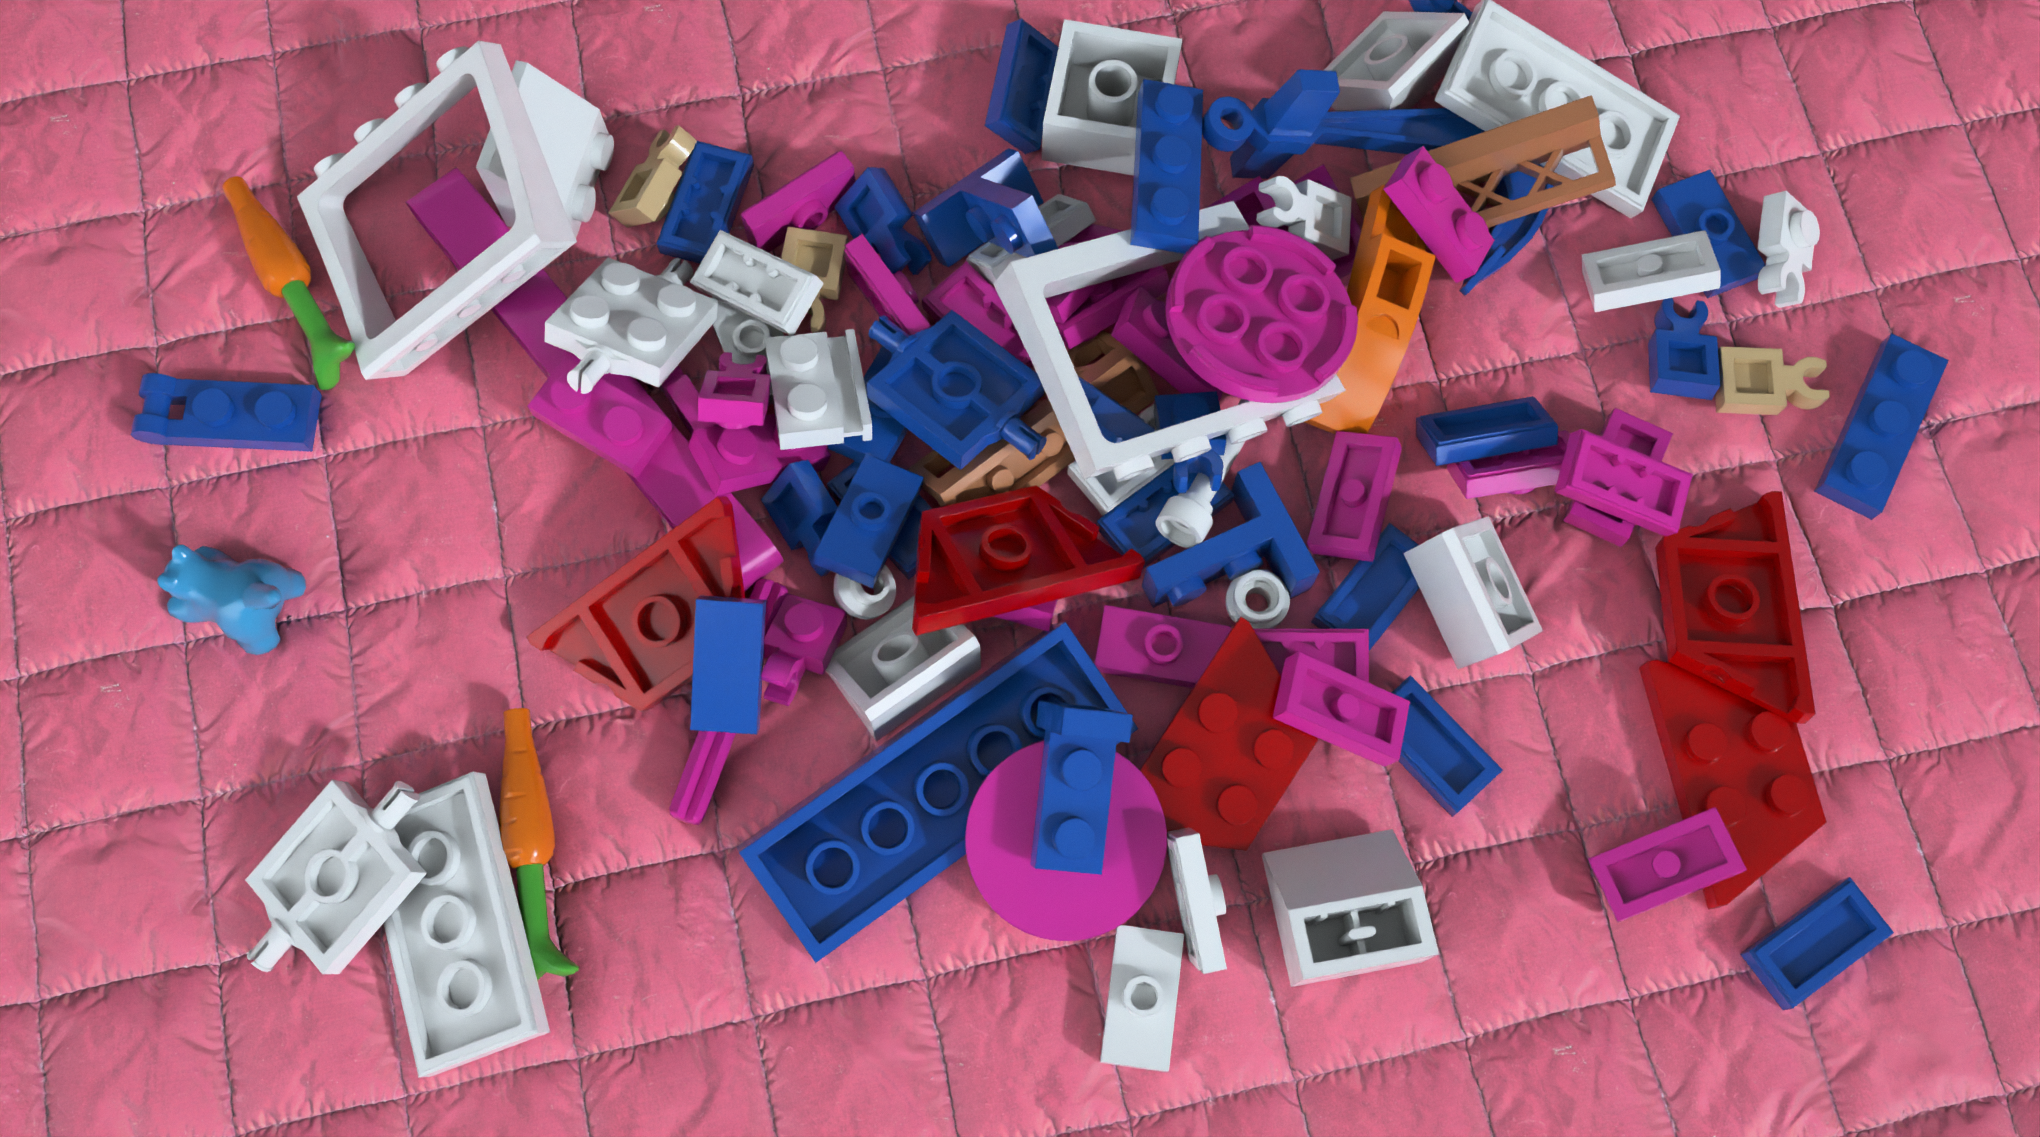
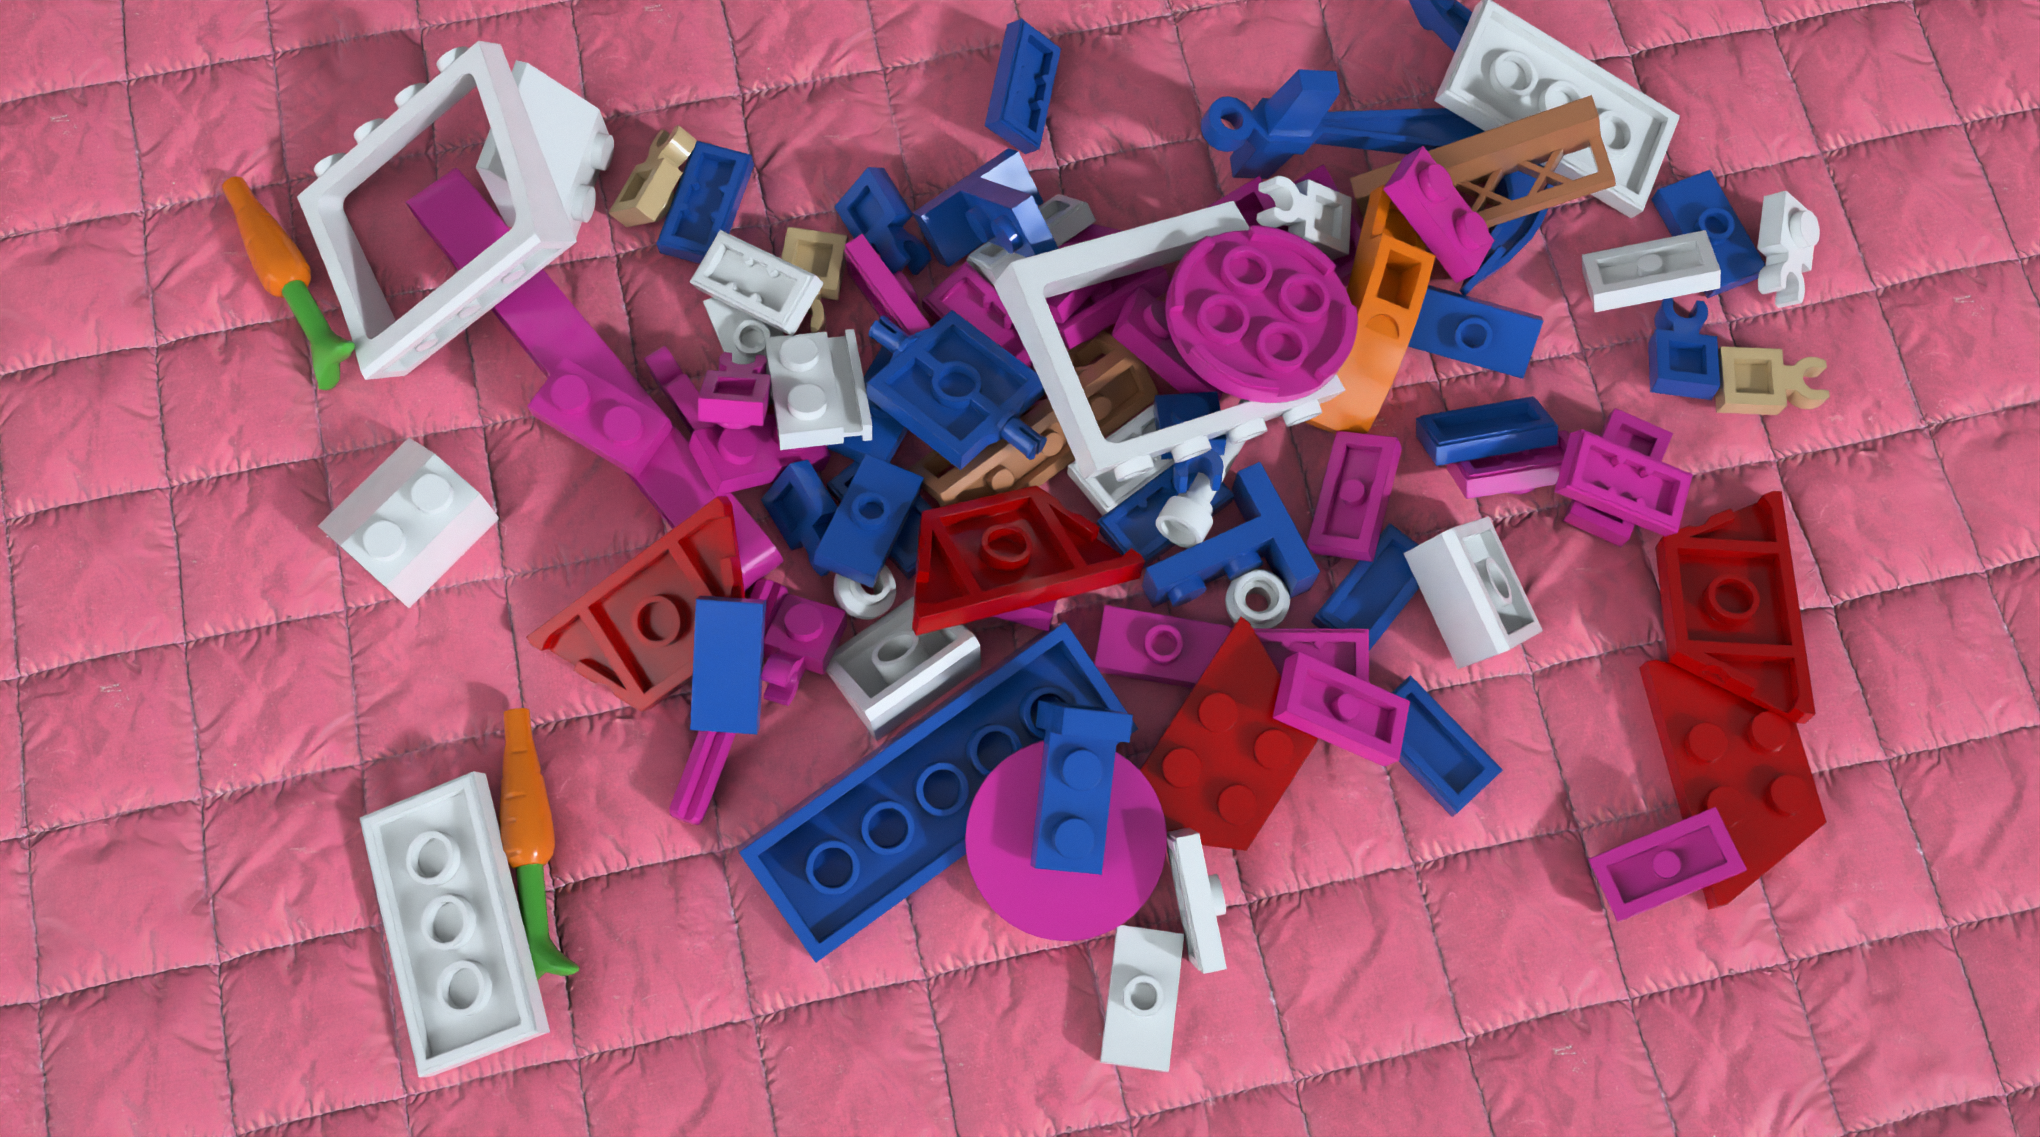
(227, 414): blue plate -> none
(234, 594): dark azure animal -> none
(334, 877): white plate -> none
(410, 521): none -> white slope
(630, 323): white plate -> none
(799, 203): dark pink plate -> none
(1096, 93): white brick -> none
(1114, 419): blue plate -> none
(1167, 167): blue plate -> none
(1348, 907): white slope -> none
(1396, 60): white slope -> none
(1476, 331): none -> blue plate
(1816, 943): blue tile -> none
(1881, 426): blue plate -> none

